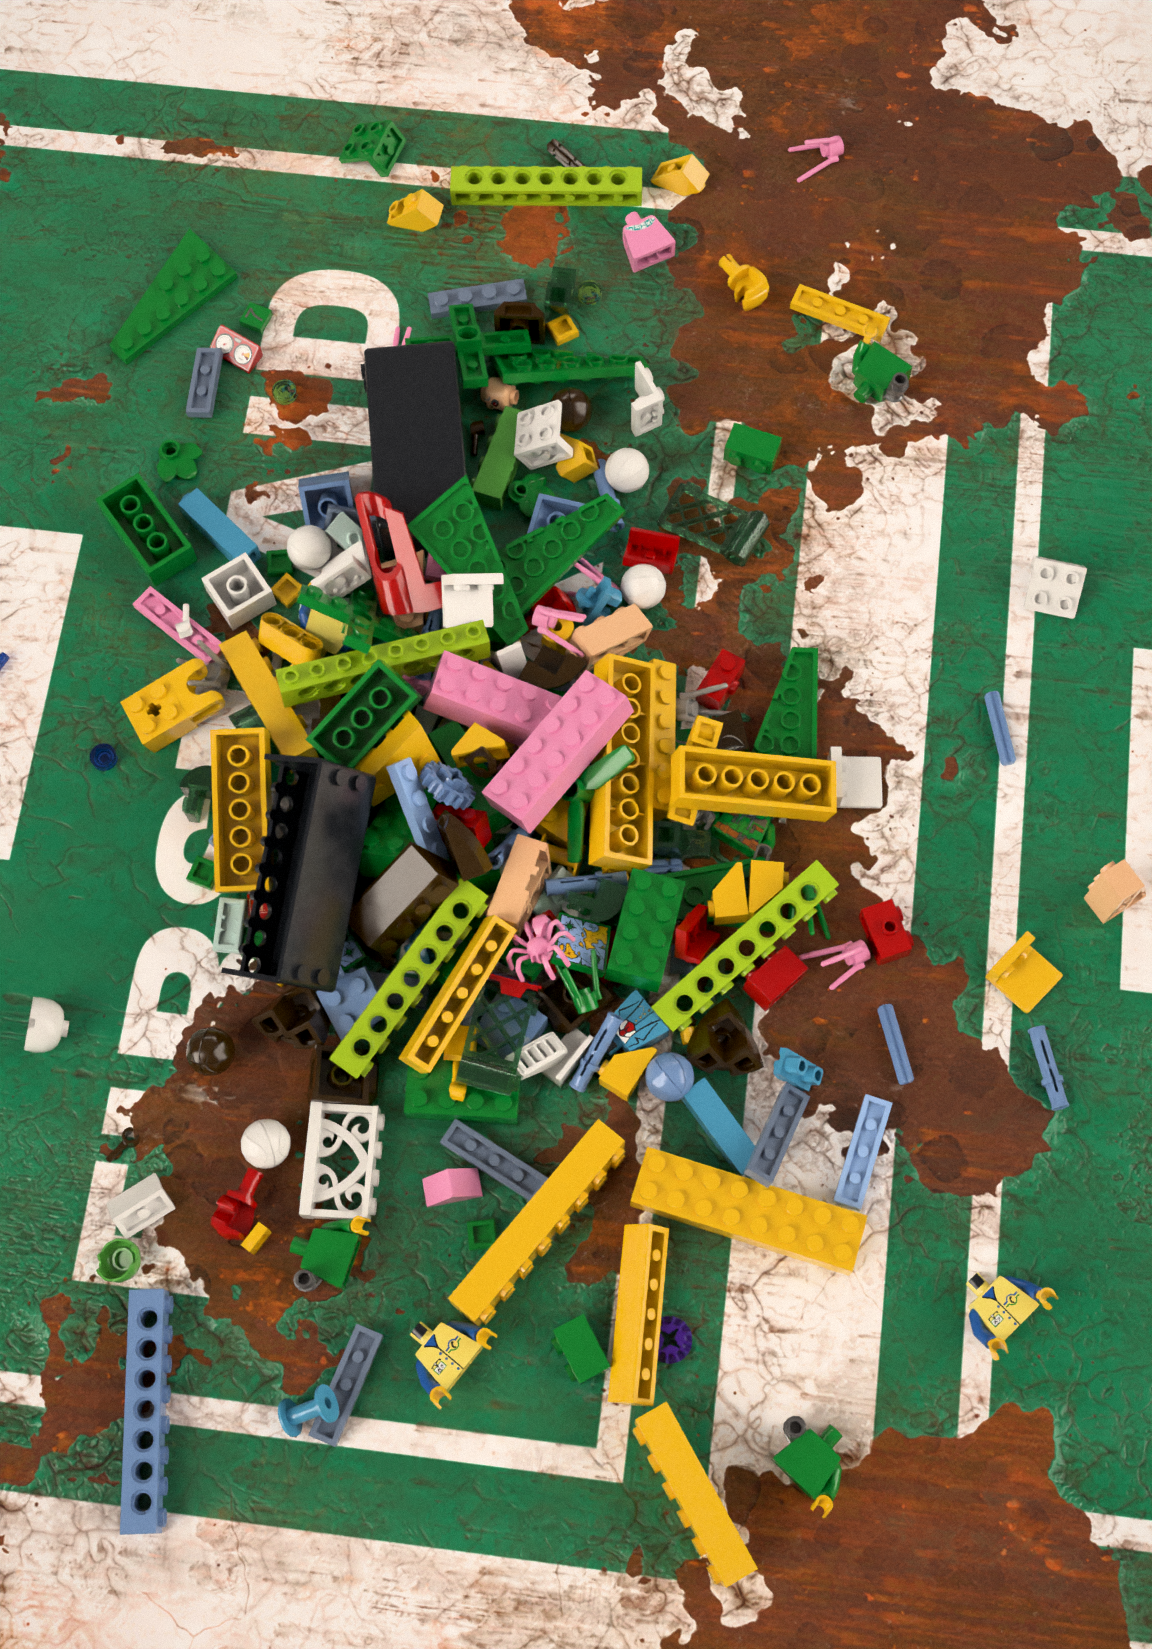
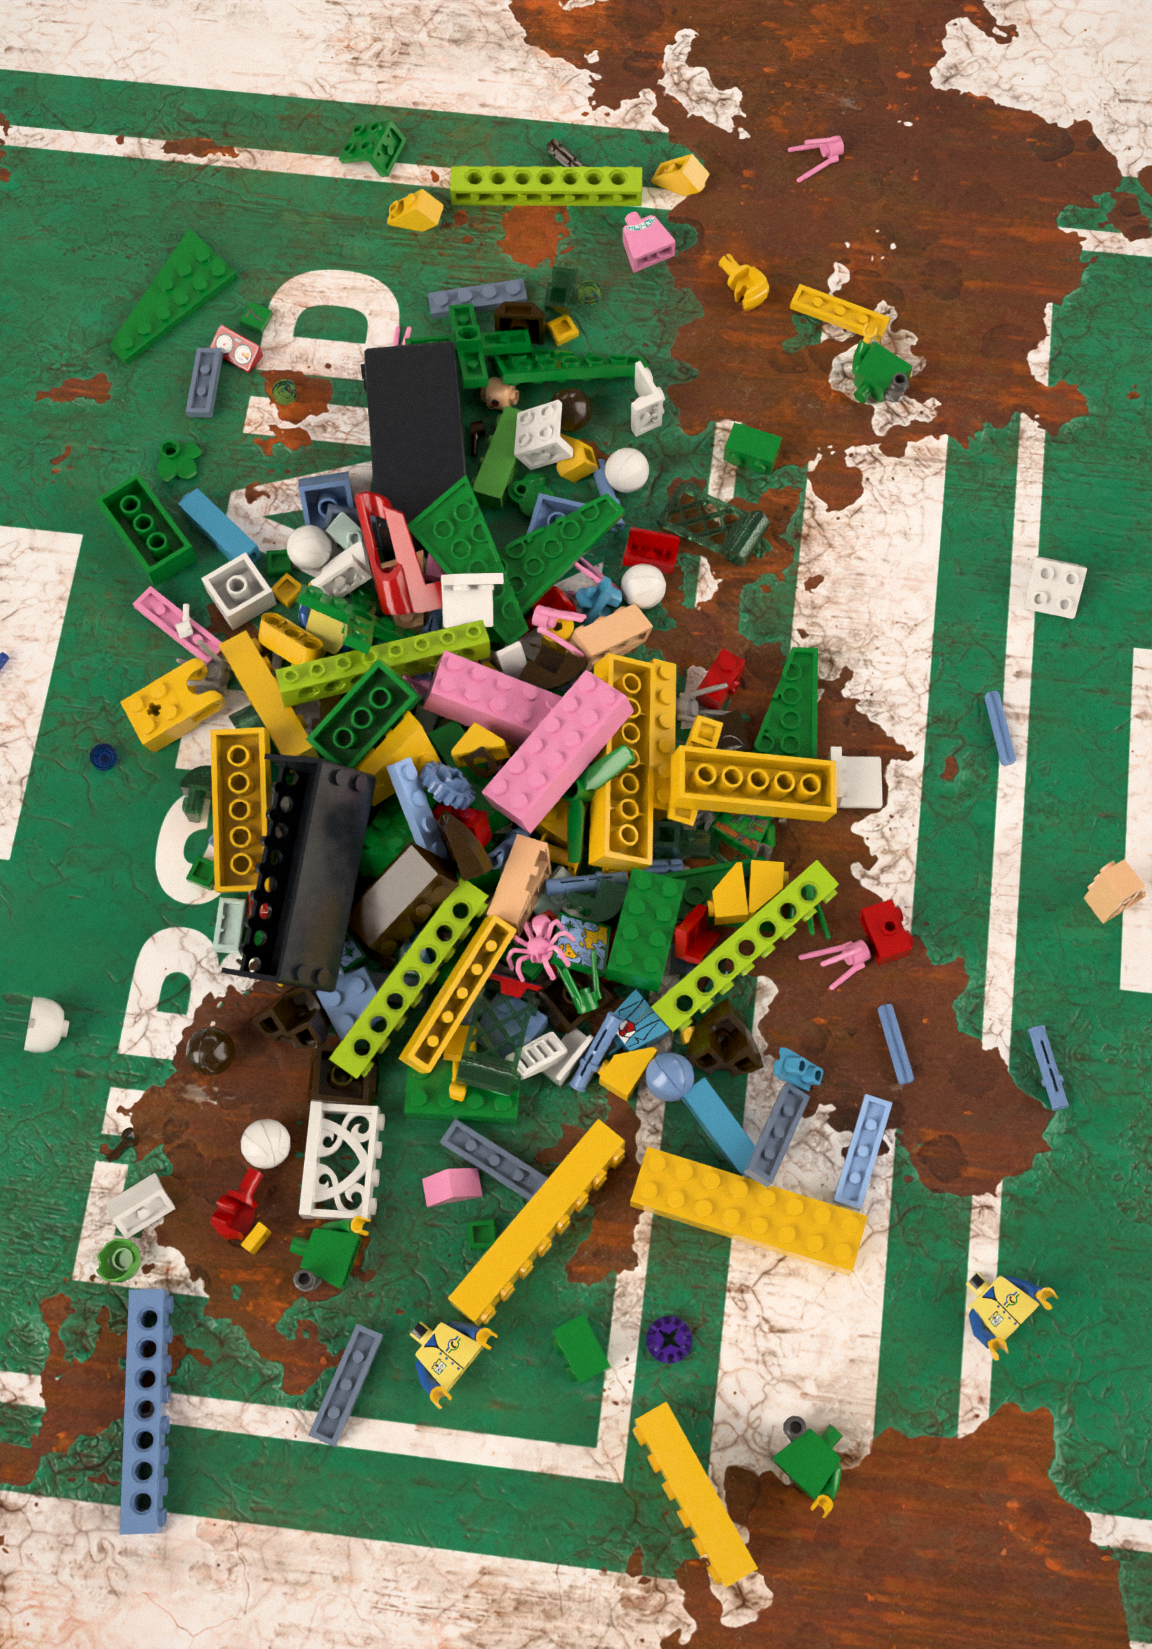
(292, 1415): dark azure piece -> none
(638, 1315): yellow brick -> none
(774, 978): red brick -> none
(1024, 974): yellow bracket -> none

